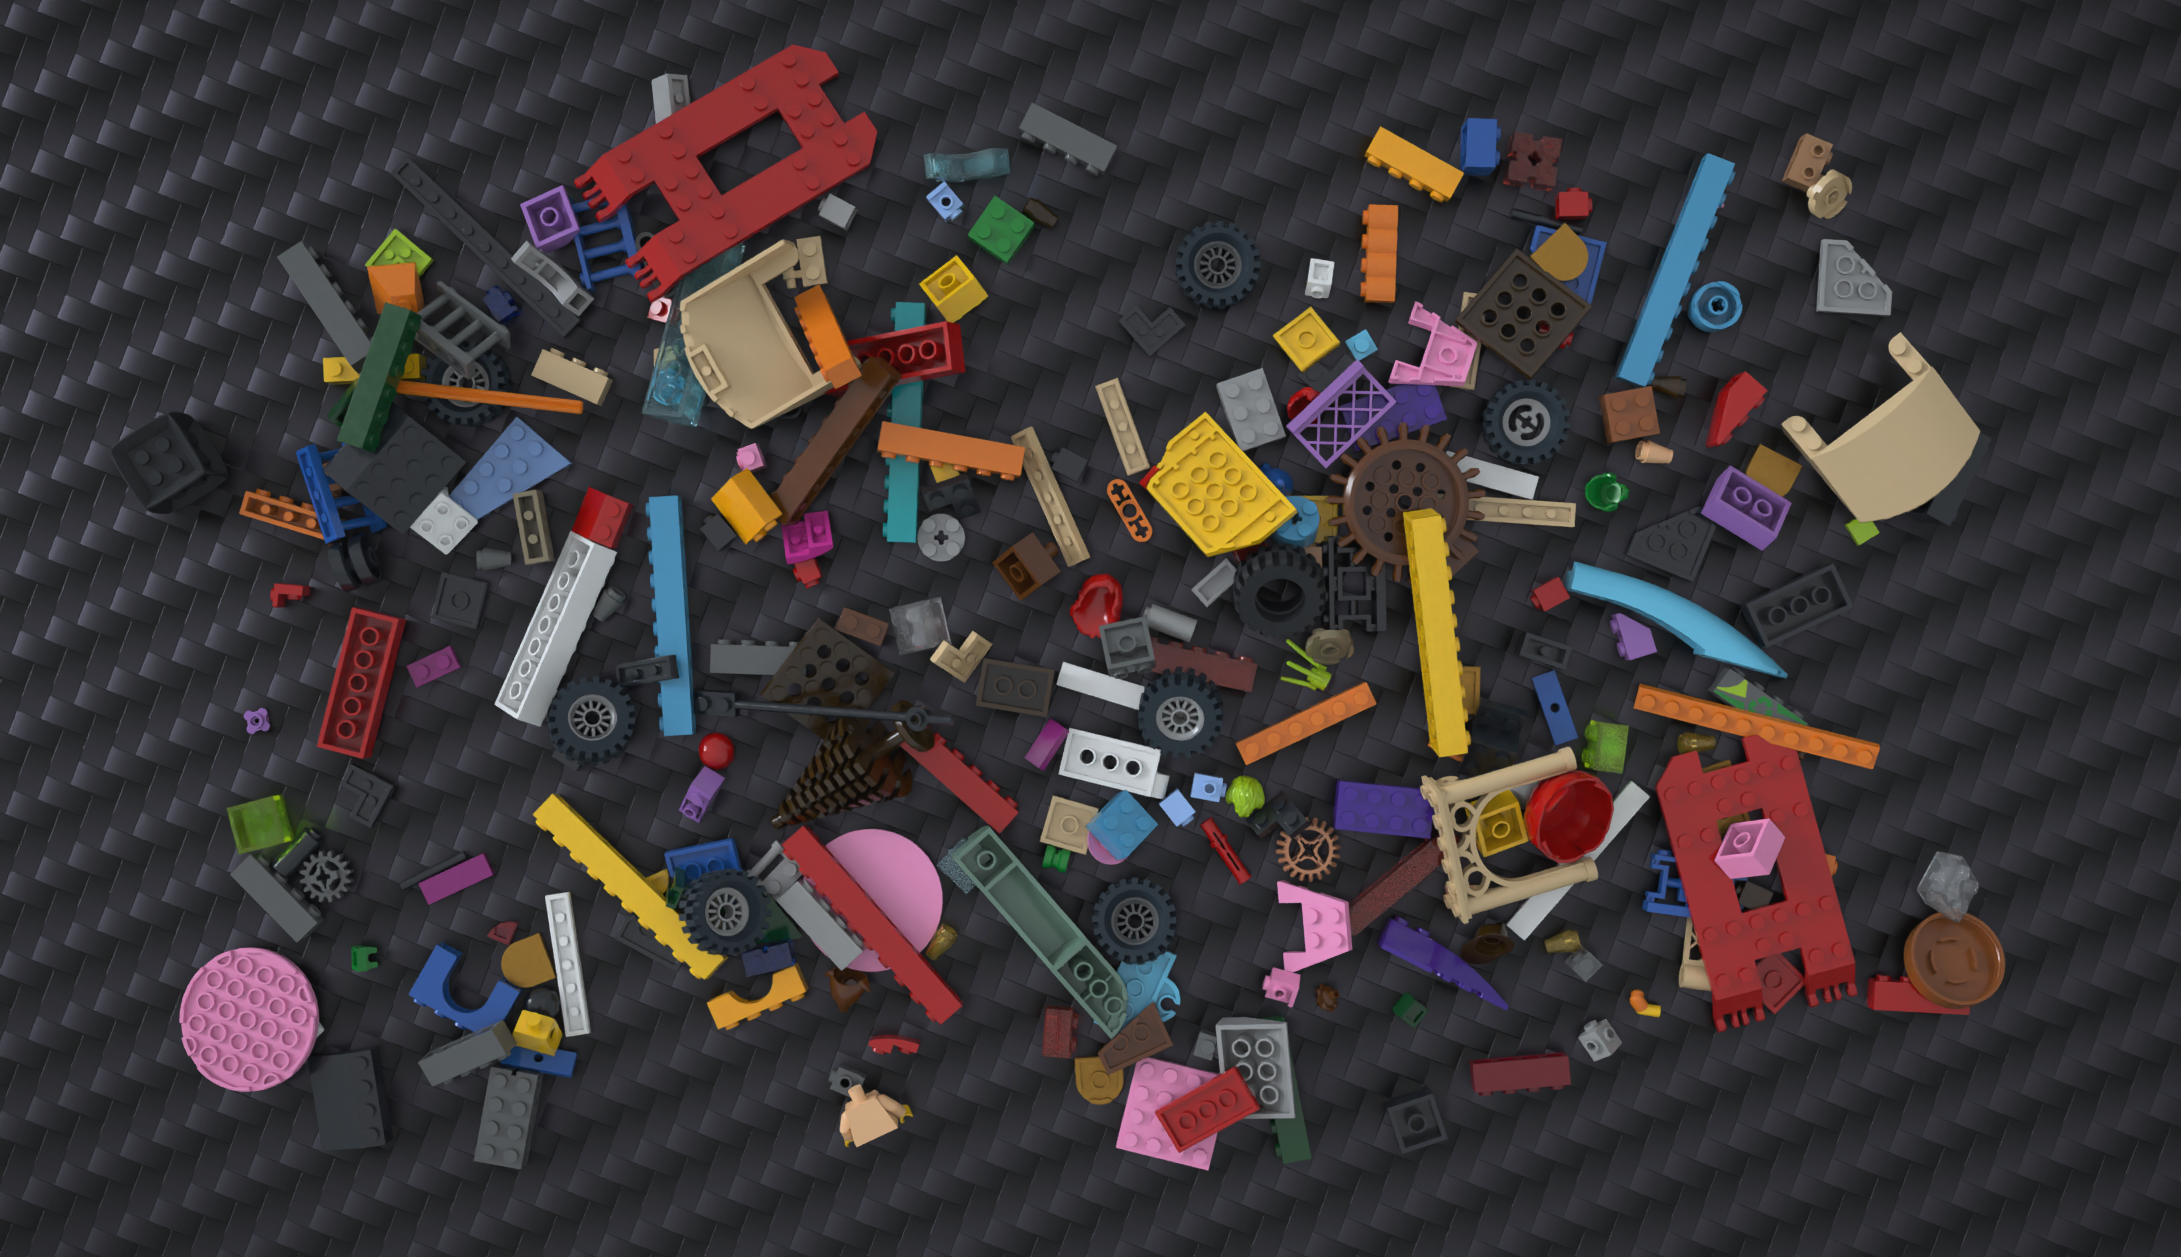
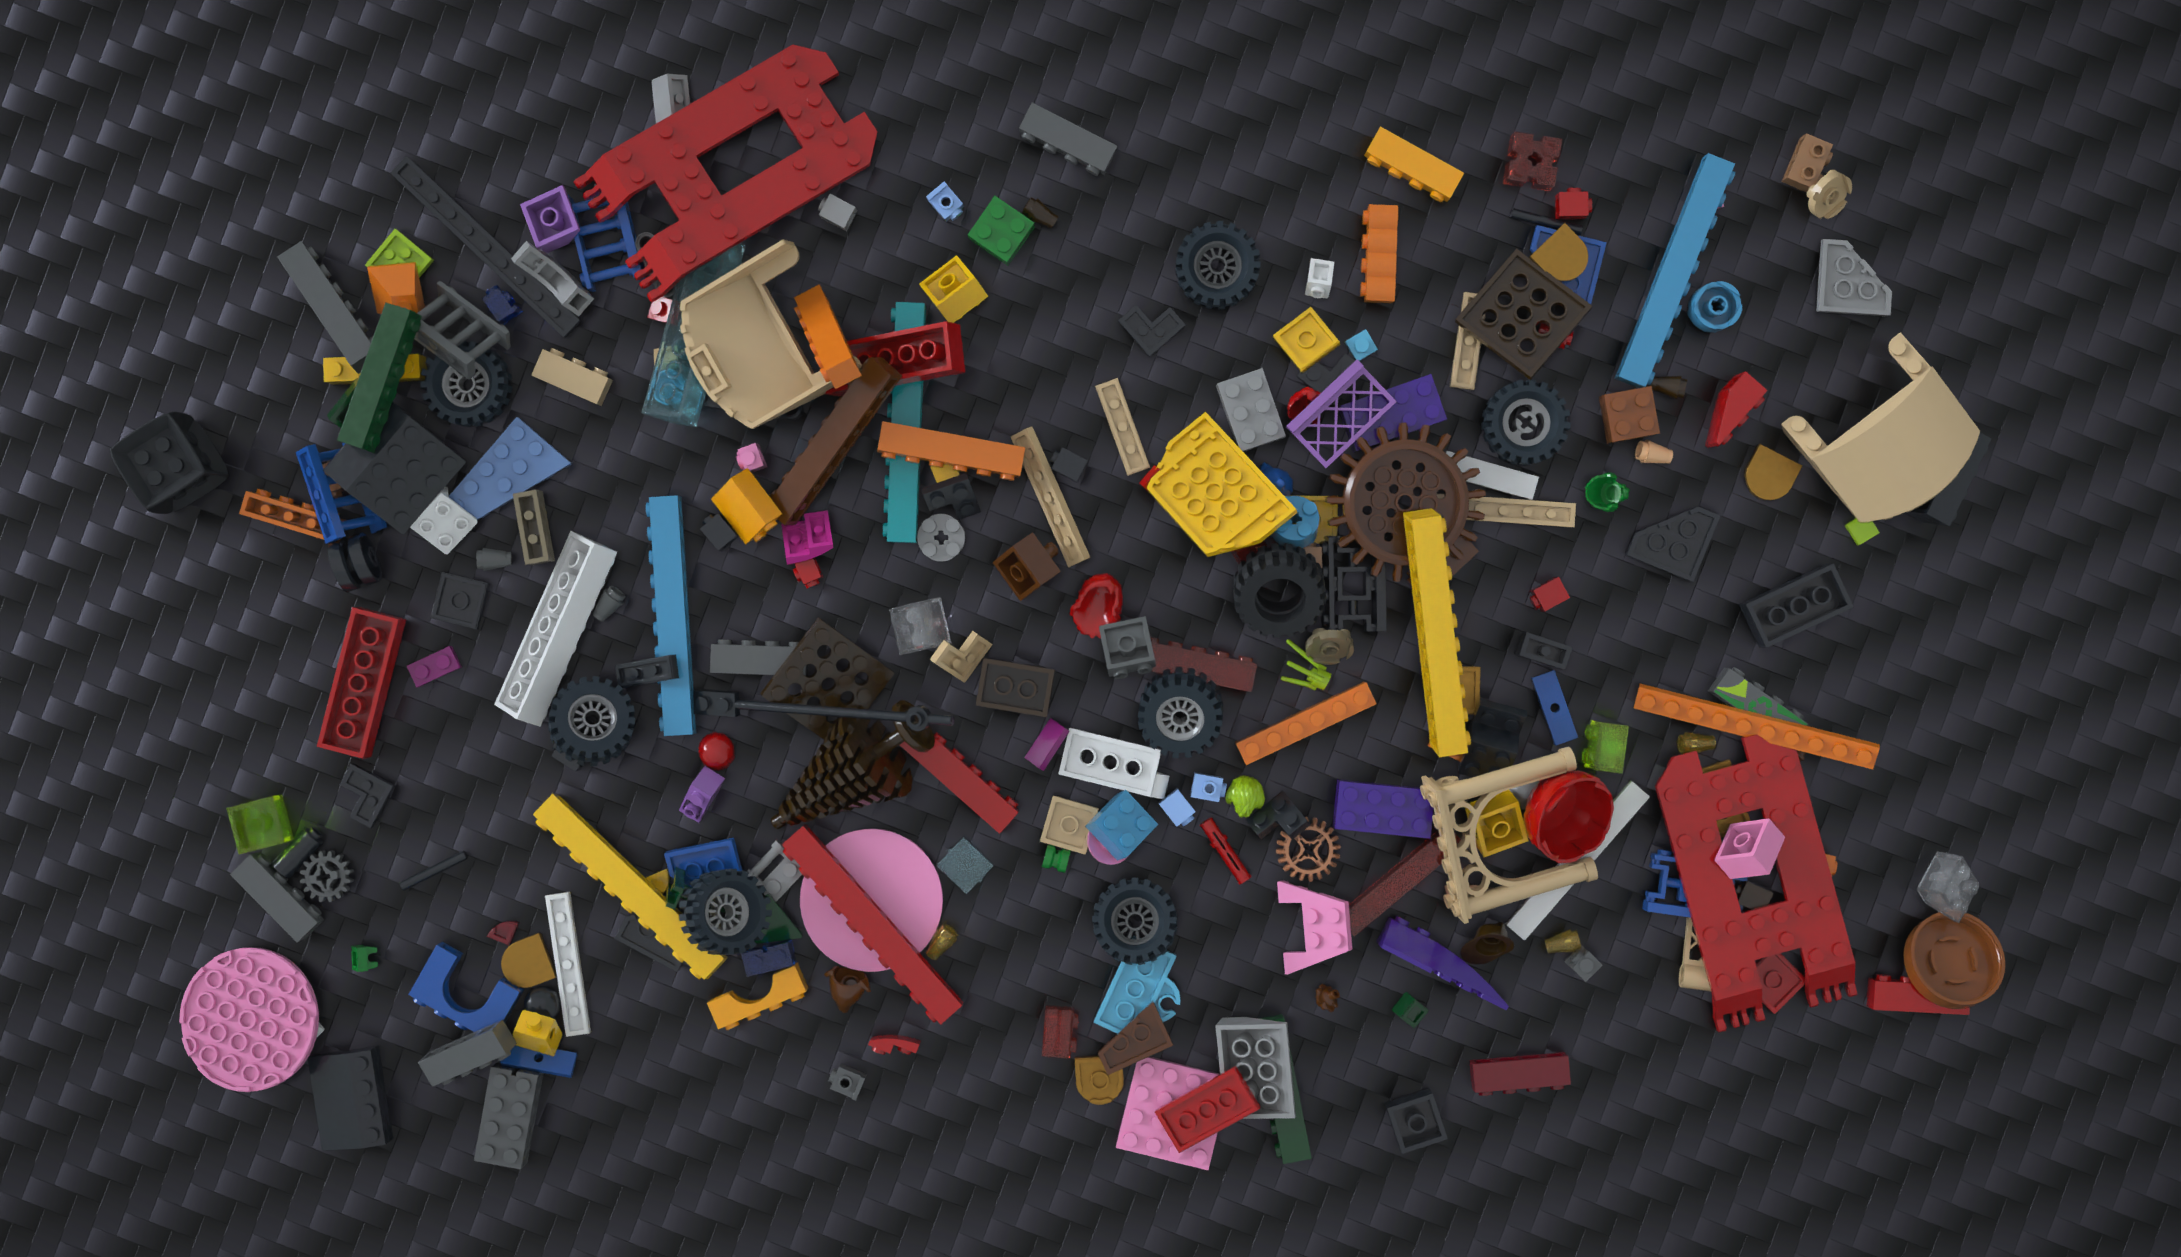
(263, 718): medium lavender plate -> none
(293, 591): red bracket -> none
(456, 878): magenta tile -> none
(490, 397): orange axle -> none
(602, 518): red slope -> none
(811, 263): tan plate -> none
(821, 924): light grey brick -> none
(863, 626): reddish brown brick -> none
(870, 1116): light nougat torso -> none
(968, 166): clear light blue arch -> none
(1045, 928): sand green slope -> none
(1103, 686): white tile -> none
(1114, 498): orange beam -> none
(1170, 622): light grey brick -> none
(1206, 1045): dark grey brick -> none
(1215, 582): light grey tile -> none
(1282, 986): bright pink brick -> none
(1445, 357): bright pink wing -> none
(1478, 146): blue brick -> none
(1599, 1039): light grey brick -> none
(1633, 637): medium lavender slope -> none
(1641, 1006): orange arm -> none
(1688, 621): medium azure slope -> none
(1746, 508): medium lavender brick -> none

